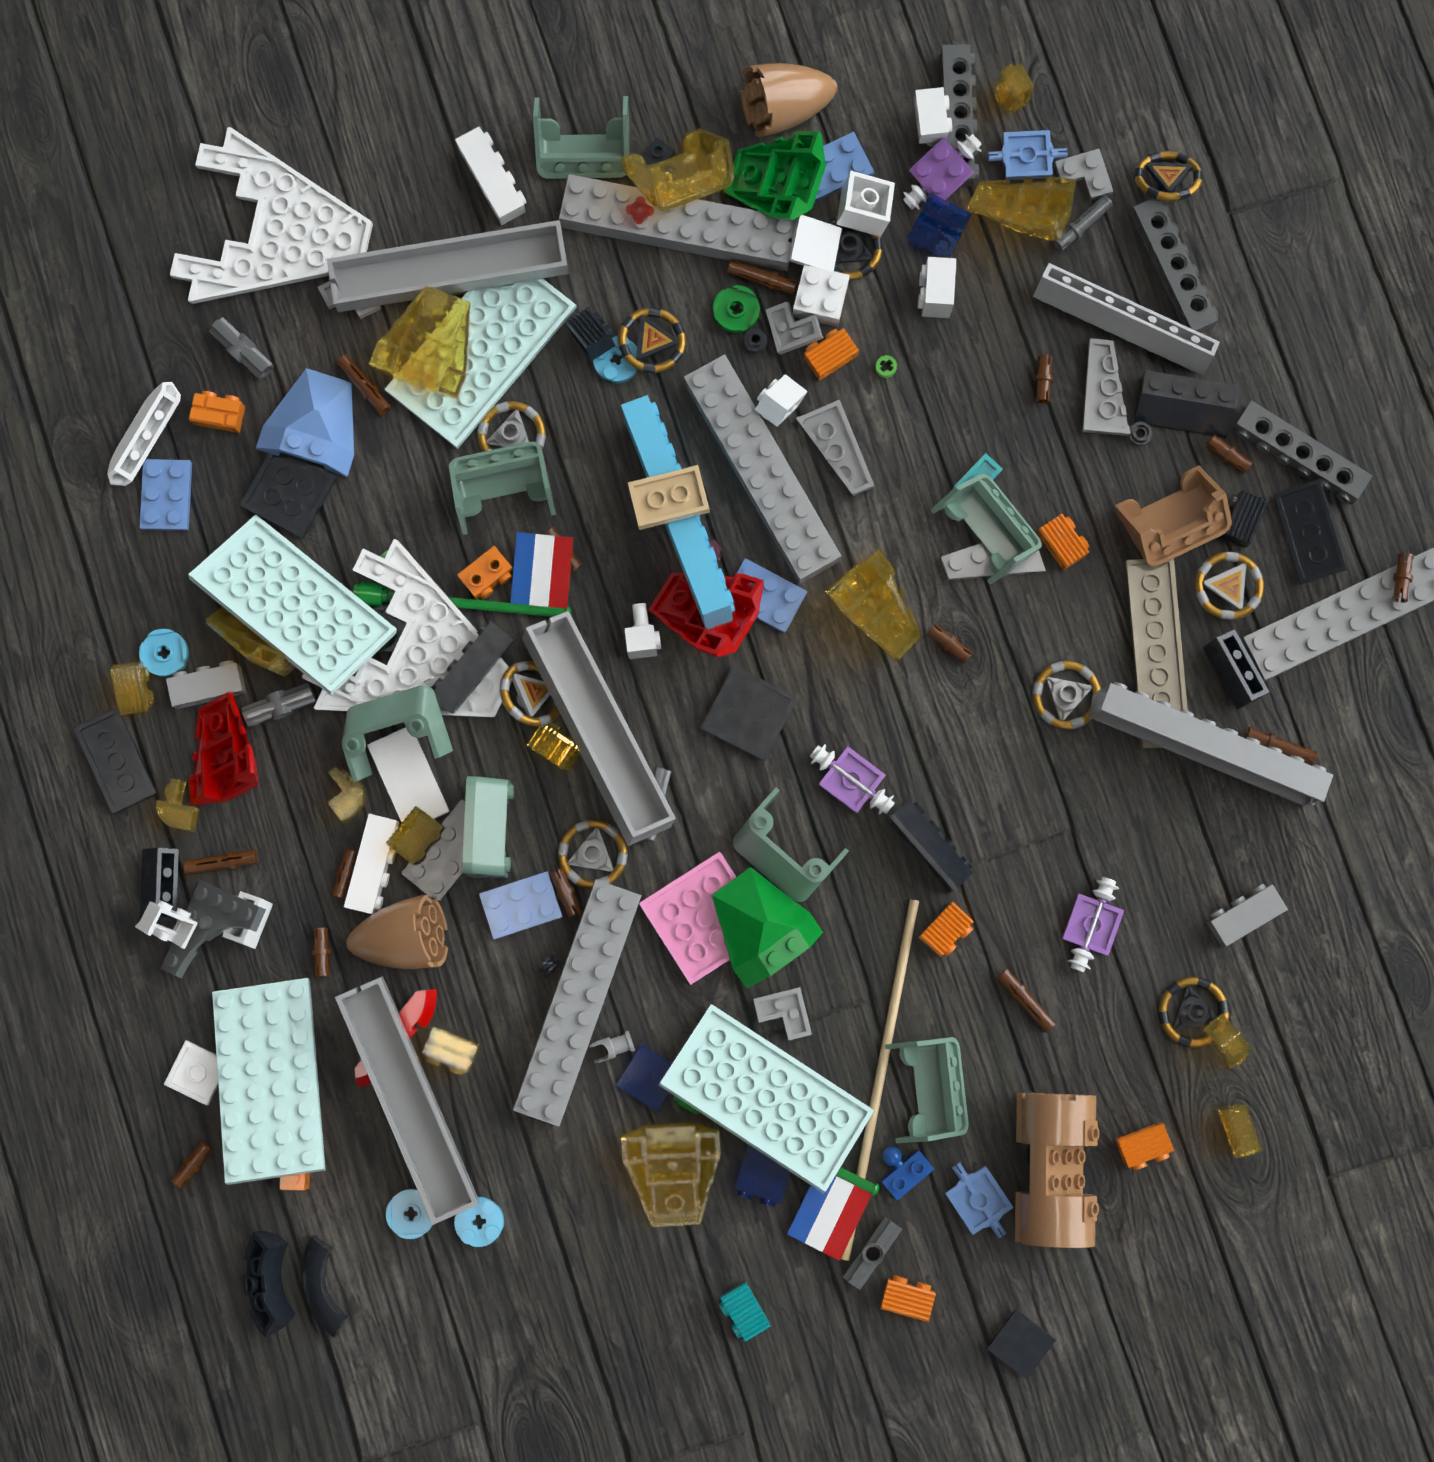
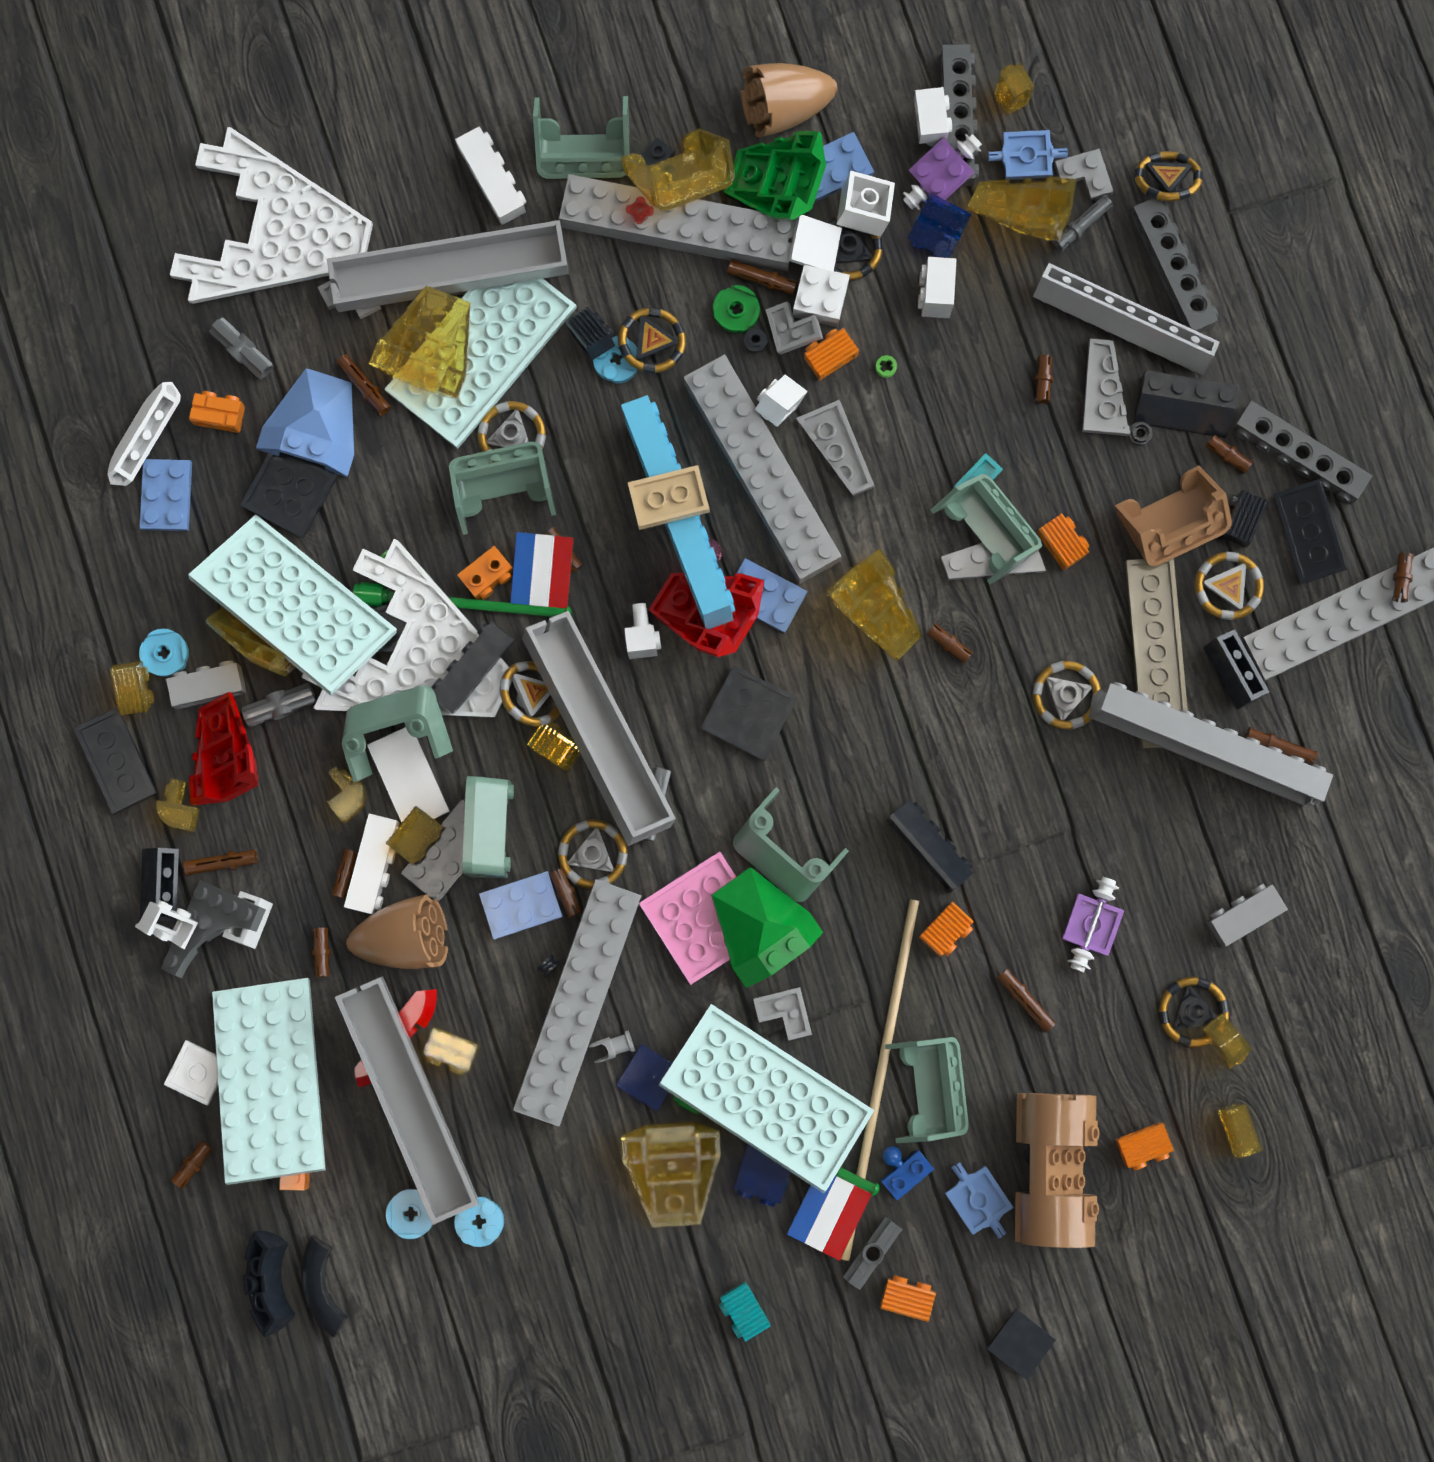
(852, 779): medium lavender plate -> none

